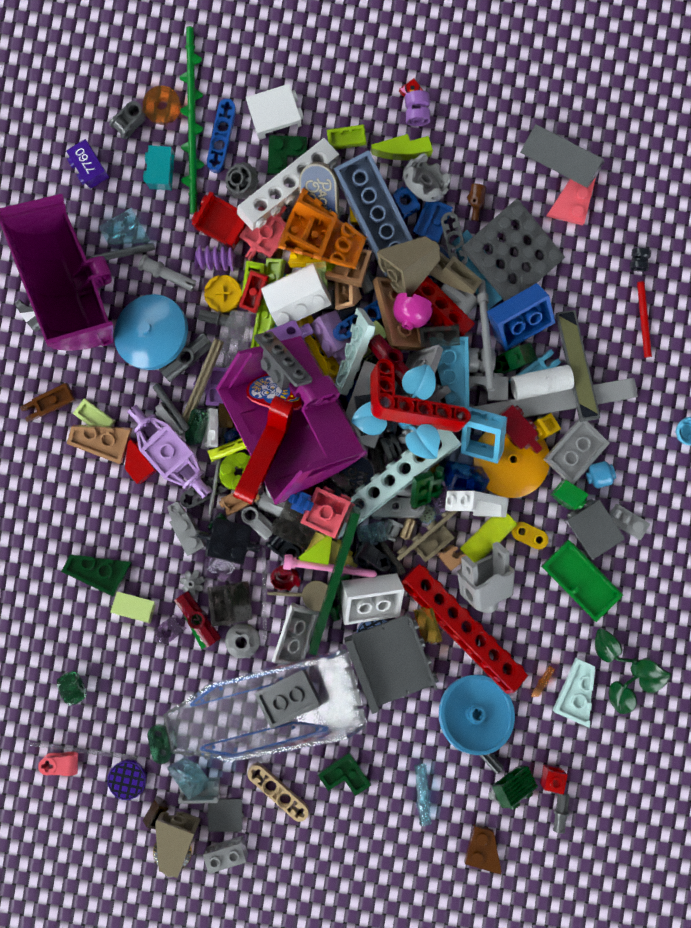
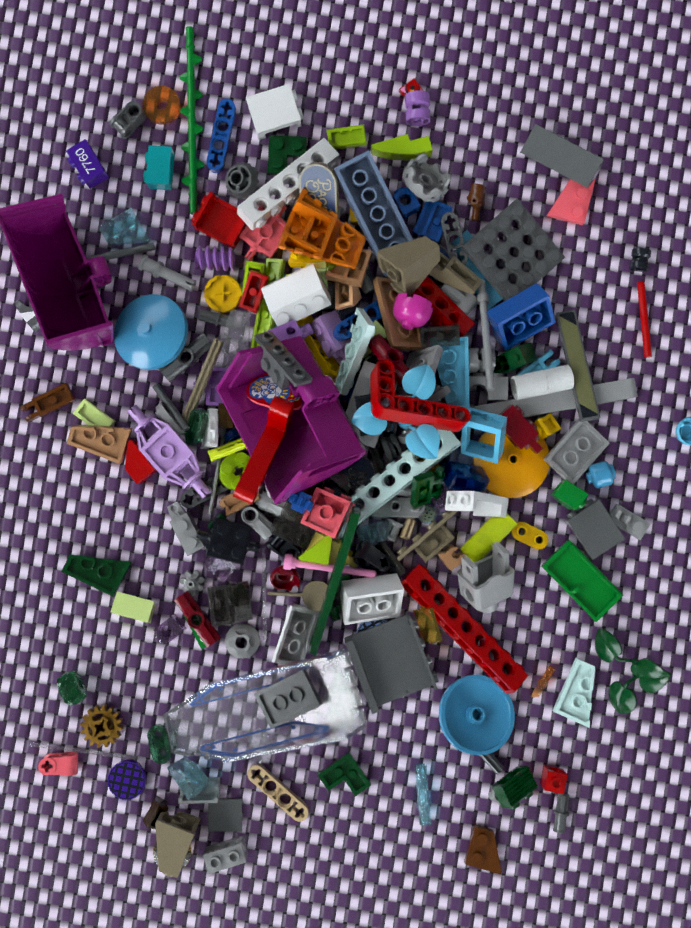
(94, 722): none -> pearl gold gear

